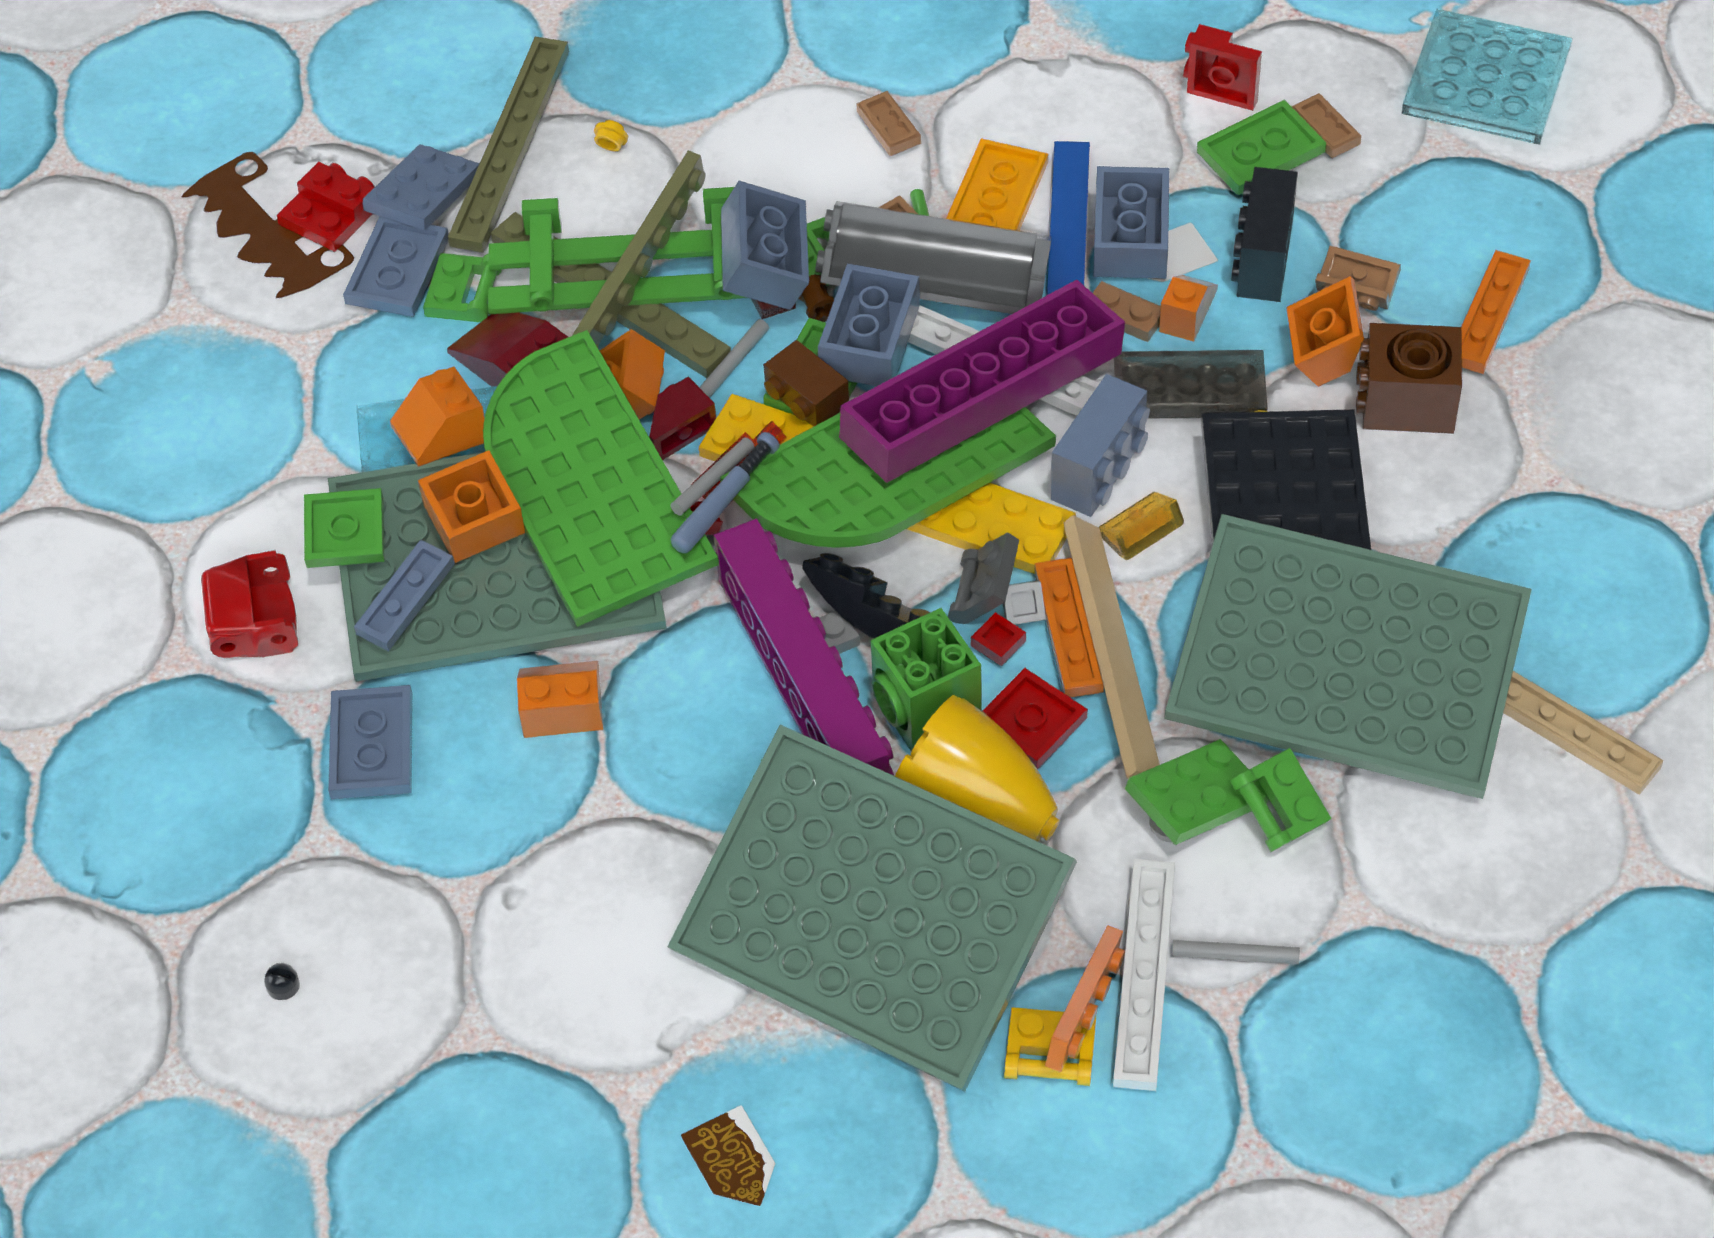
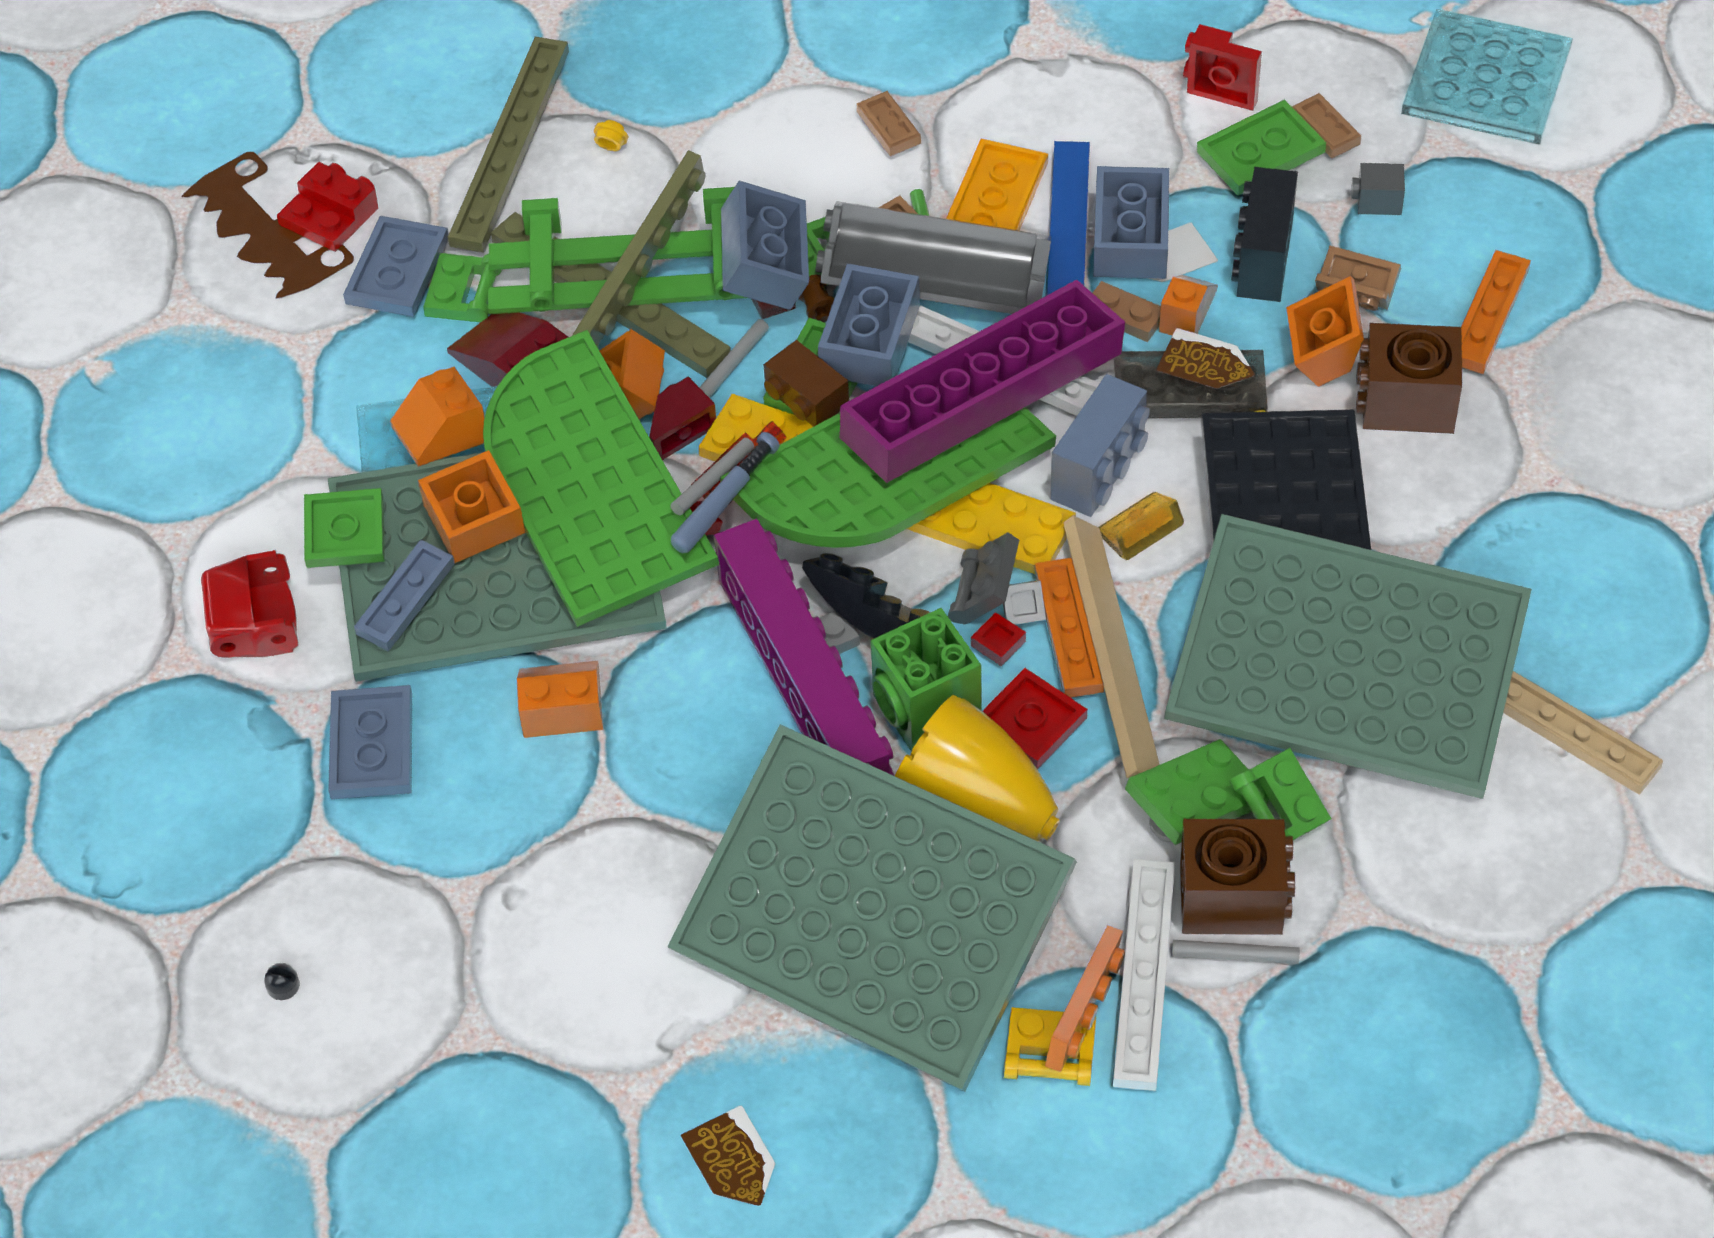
(421, 187): sand blue plate -> none
(1204, 360): none -> sticker
(1235, 876): none -> reddish brown brick
(1379, 188): none -> dark grey brick

